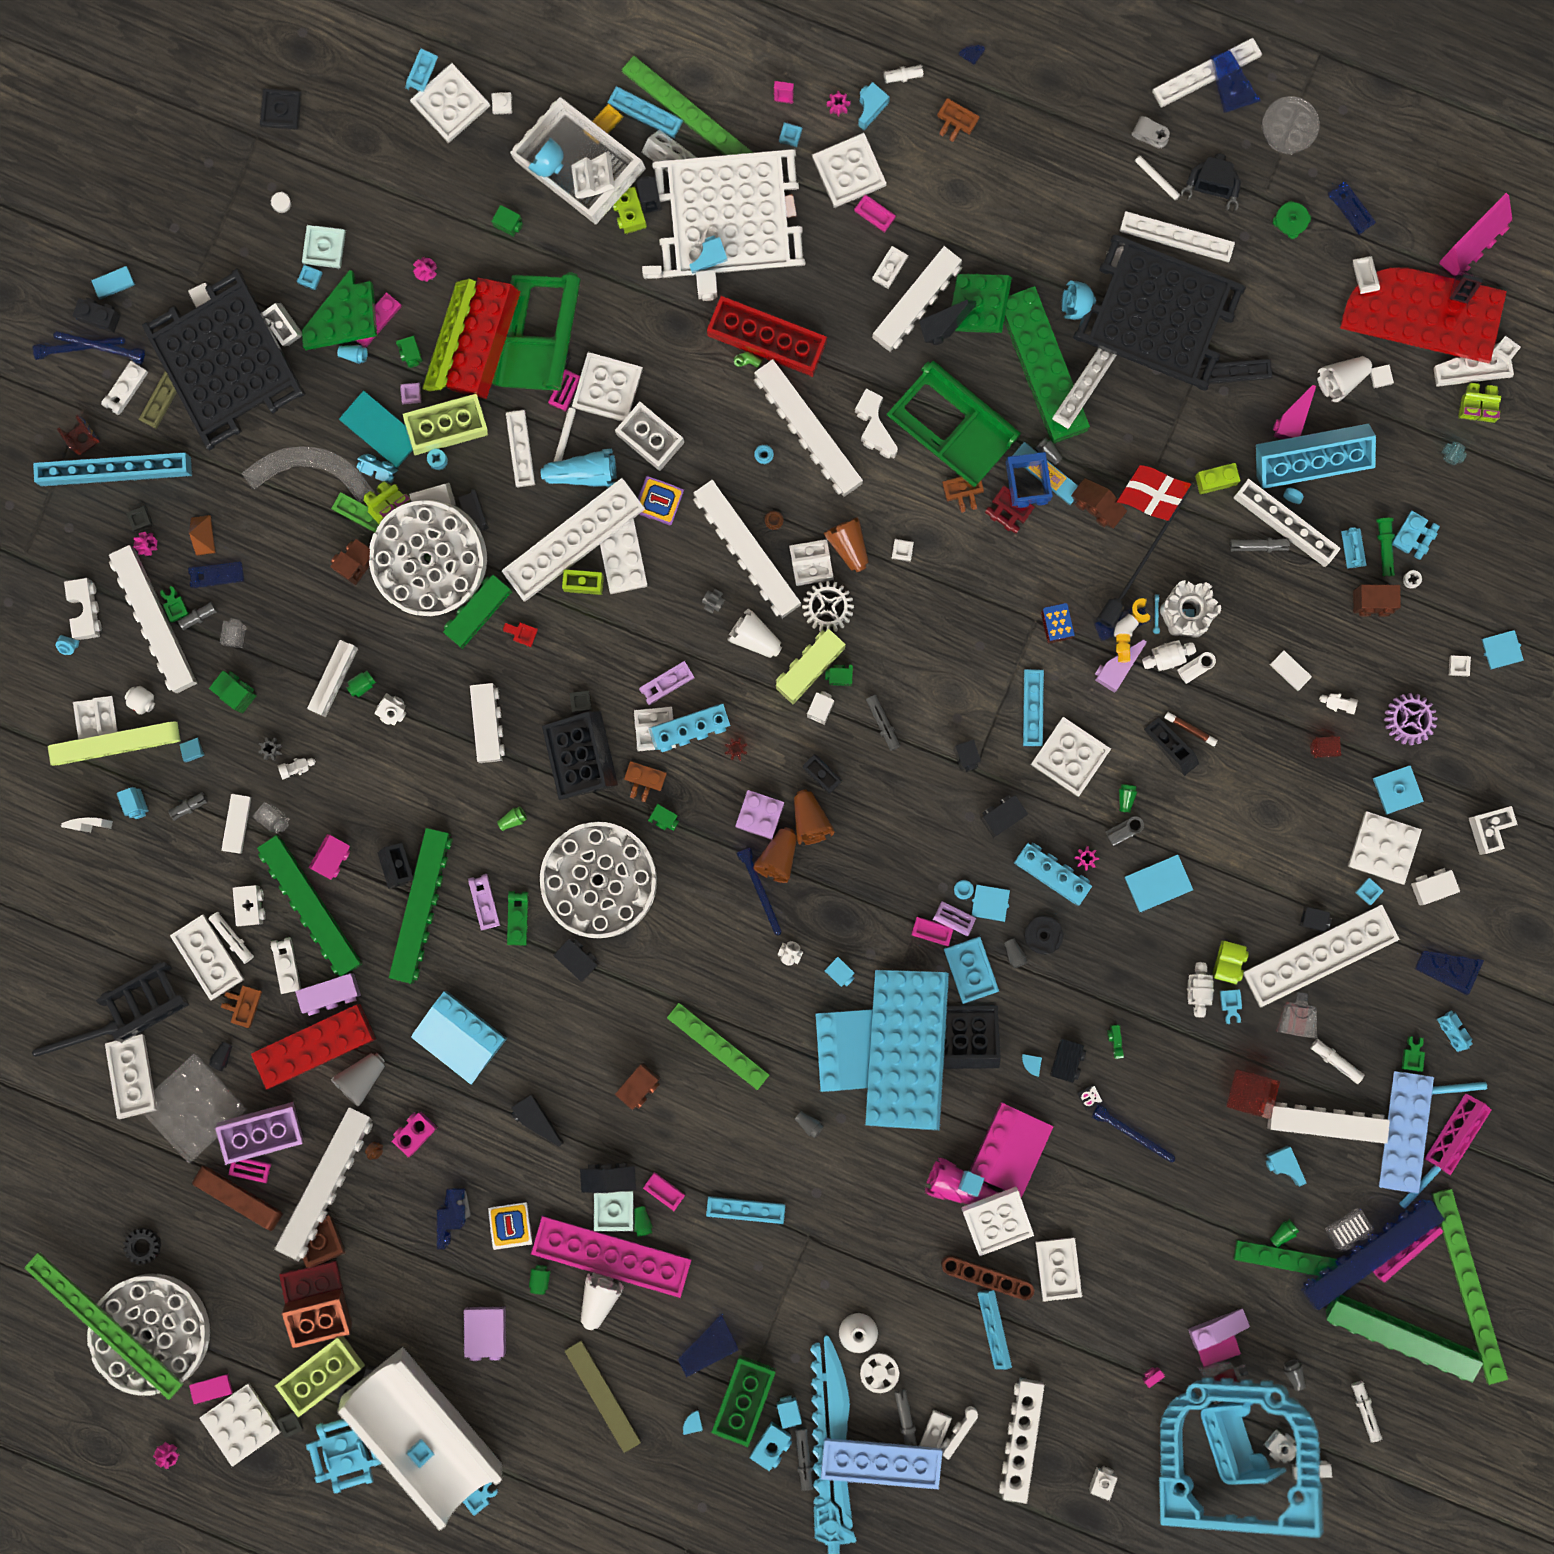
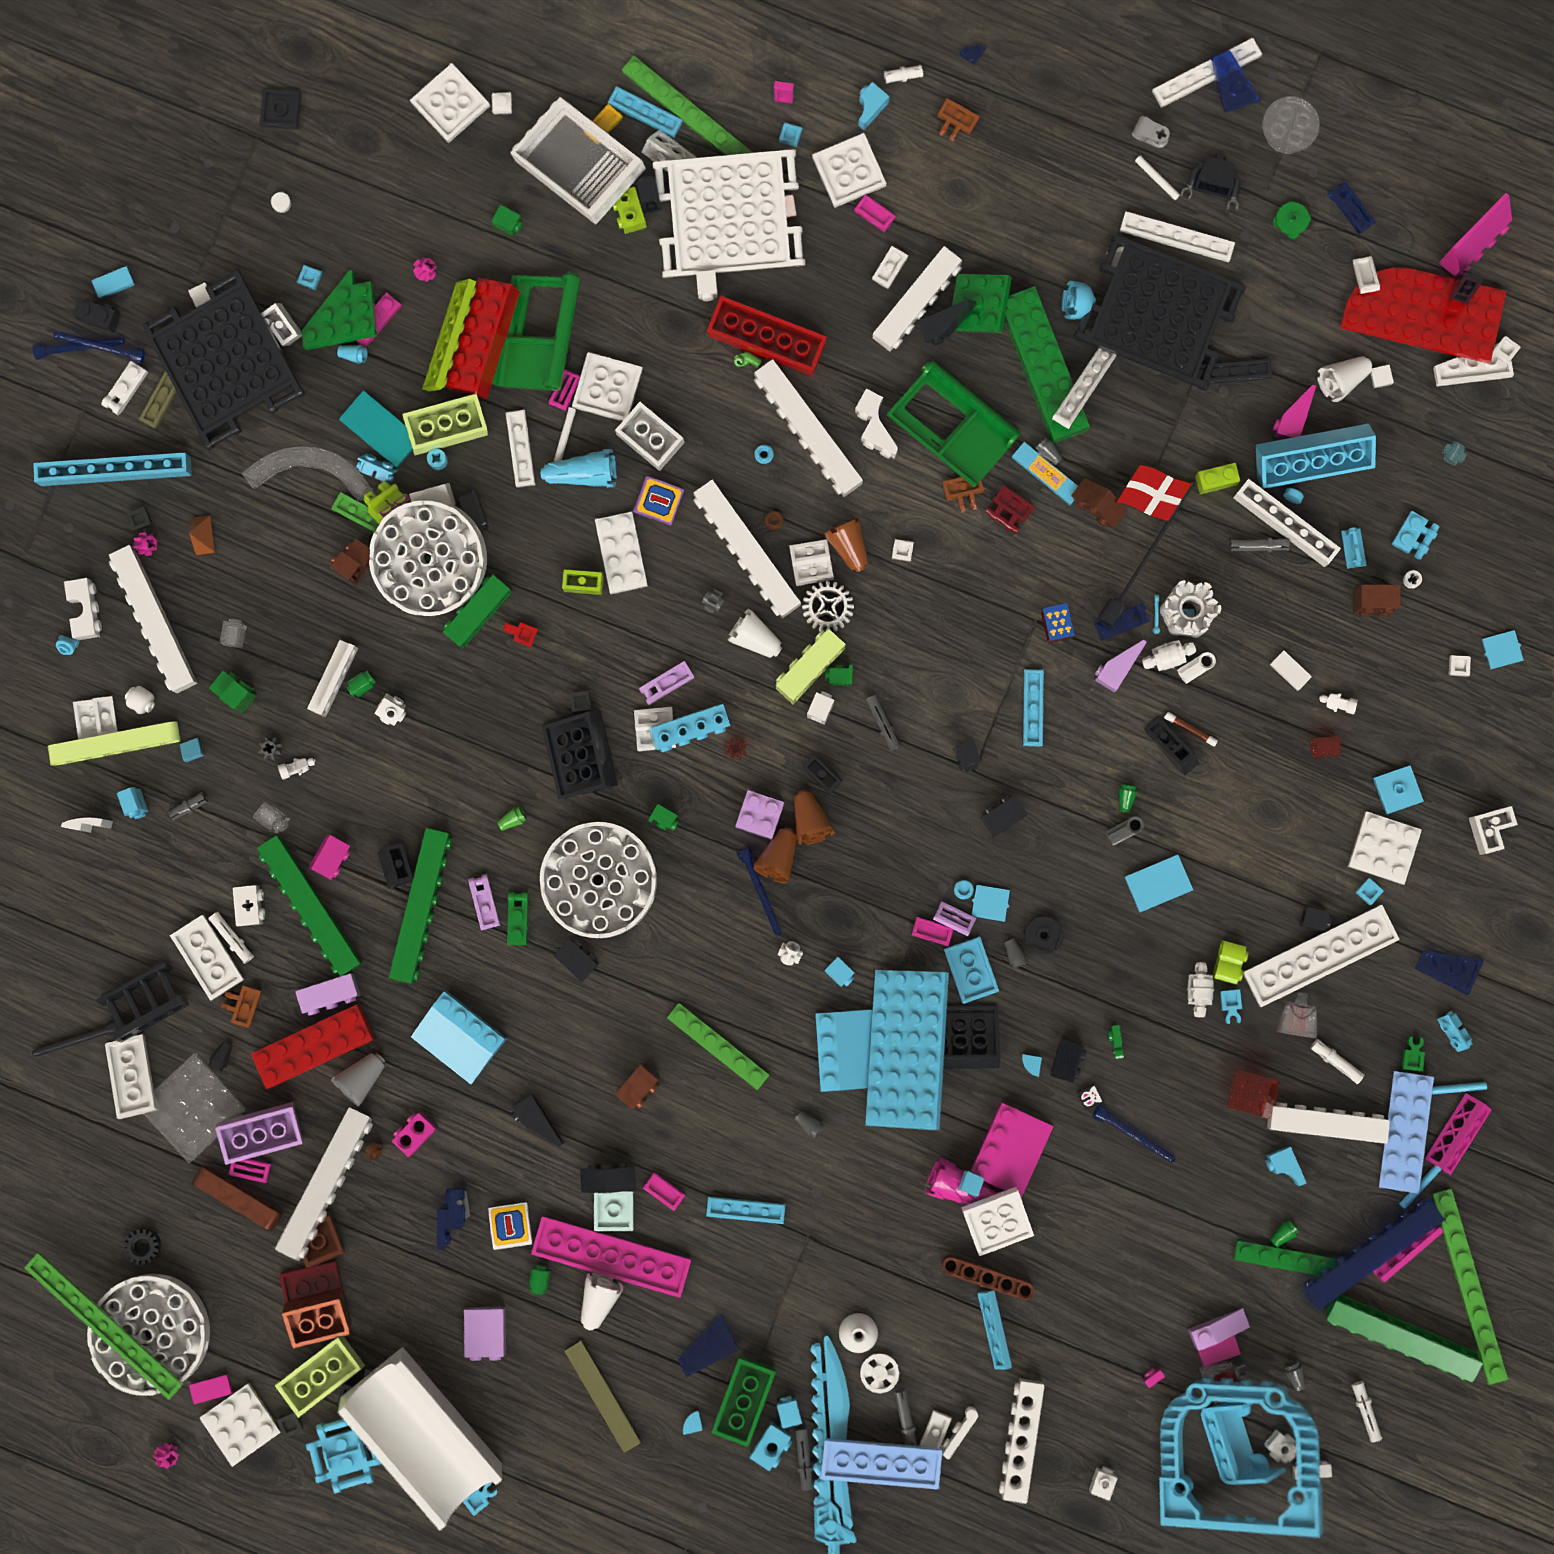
(72, 437): clear red piece -> none
(175, 606): green plate -> none
(197, 615): dark grey pin -> none
(216, 574): clear blue plate -> none
(236, 823): white tile -> none
(286, 966): white plate -> none
(323, 246): light aqua plate -> none
(410, 351): green brick -> none
(411, 393): lavender tile -> none
(420, 1453): medium azure tile -> none
(421, 70): medium azure panel -> none
(486, 723): white brick -> none
(548, 160): medium azure cylinder -> none
(573, 539): white plate -> none
(592, 176): white slope -> none
(642, 1223): green cone -> none
(646, 777): dark orange hinge -> none
(652, 272): white tile -> none
(712, 254): medium azure arch -> none
(838, 109): dark pink gear -> none
(1026, 461): blue window -> none
(1053, 874): medium azure brick -> none
(1058, 1269): white plate -> none
(1070, 756): white plate -> none
(1090, 854): dark pink gear -> none
(1125, 627): yellow piece -> none
(1349, 1230): clear brick -> none
(1385, 537): green pin -> none
(1405, 714): lavender gear -> none
(1435, 887): white brick -> none
(1480, 406): lime hips -> none

